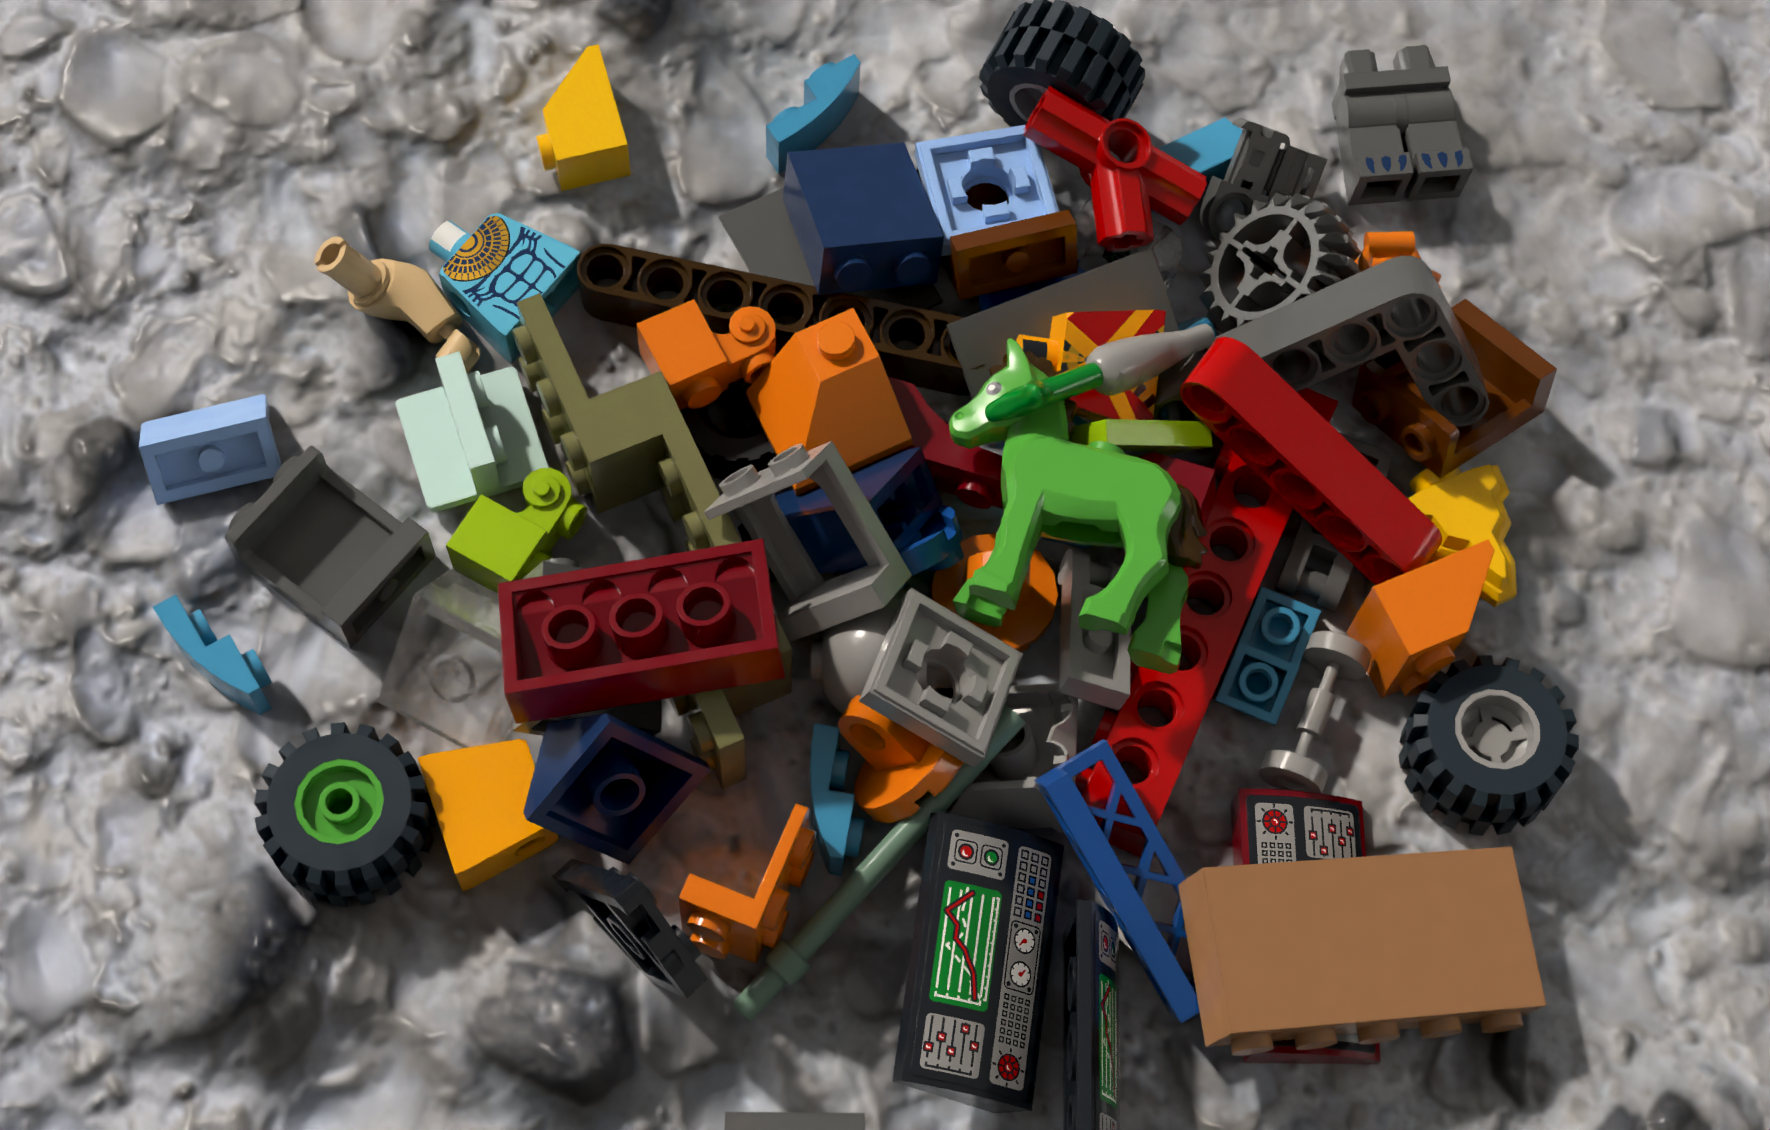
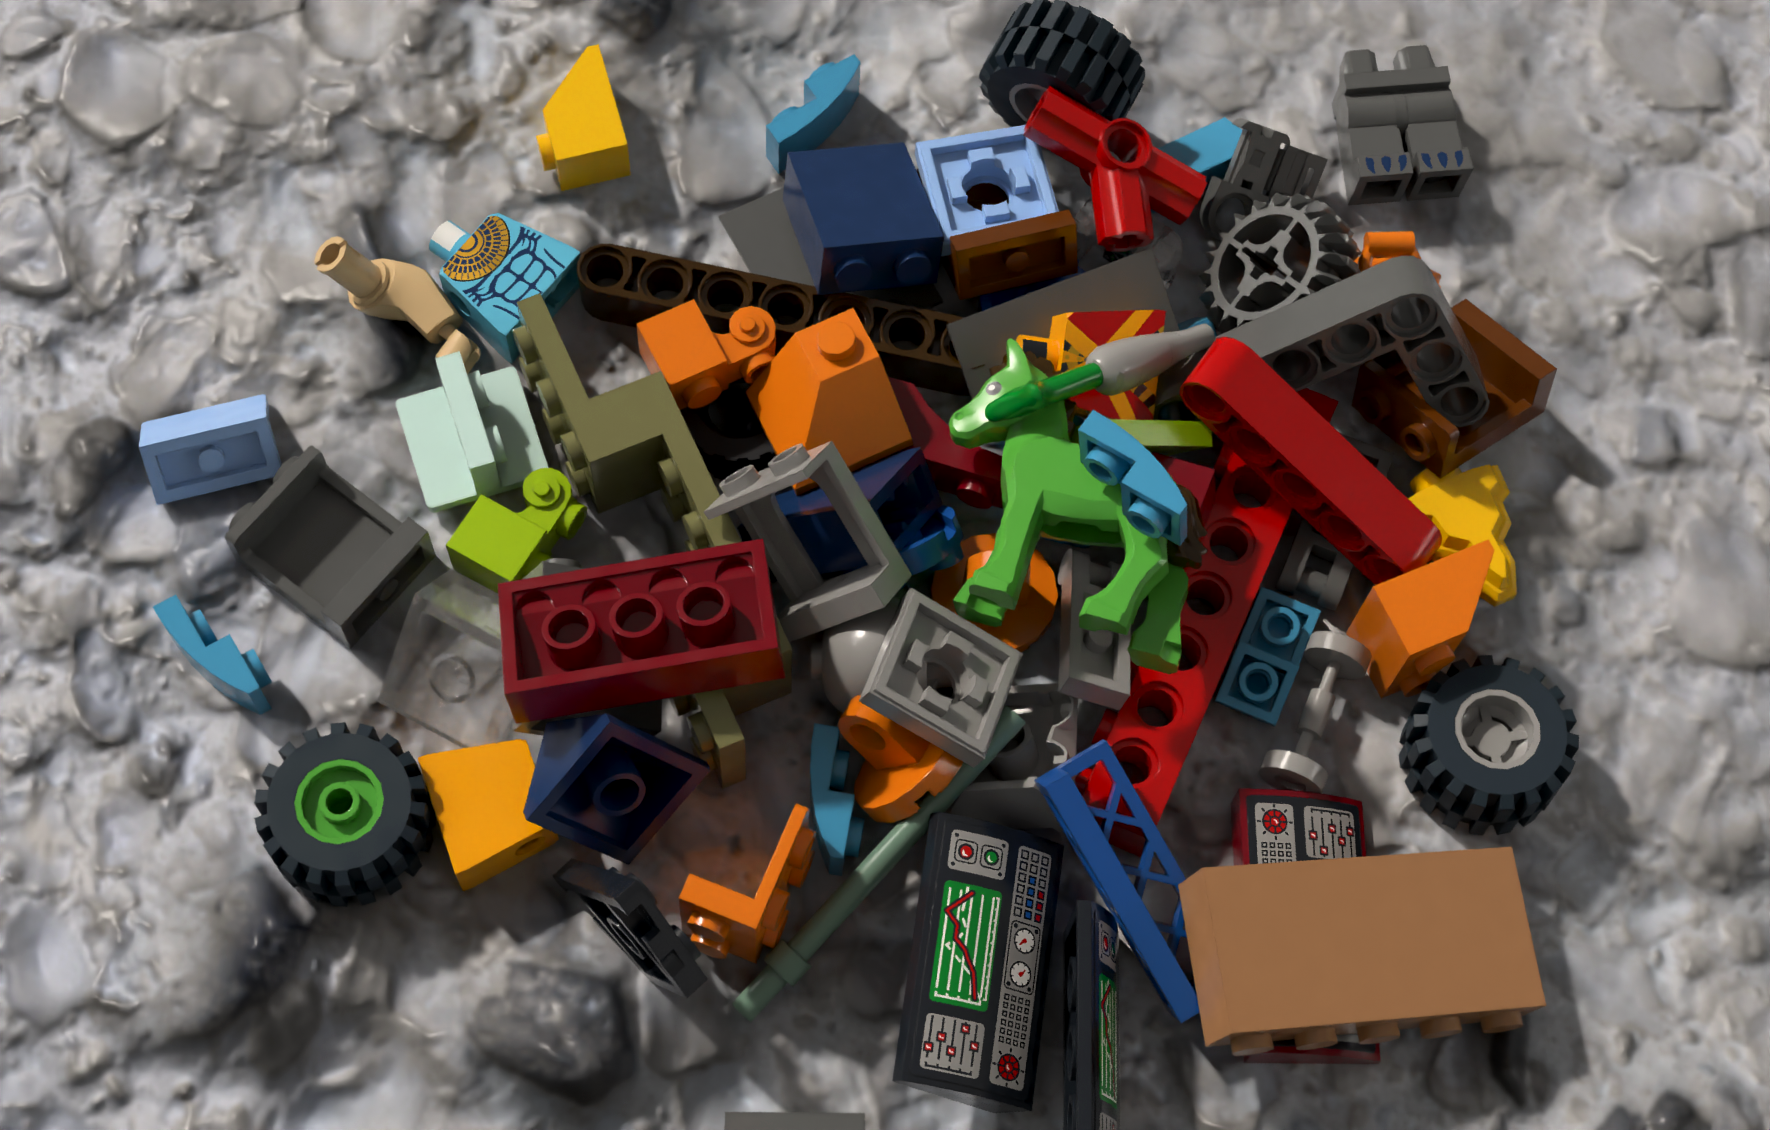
(1147, 491): none -> dark azure slope

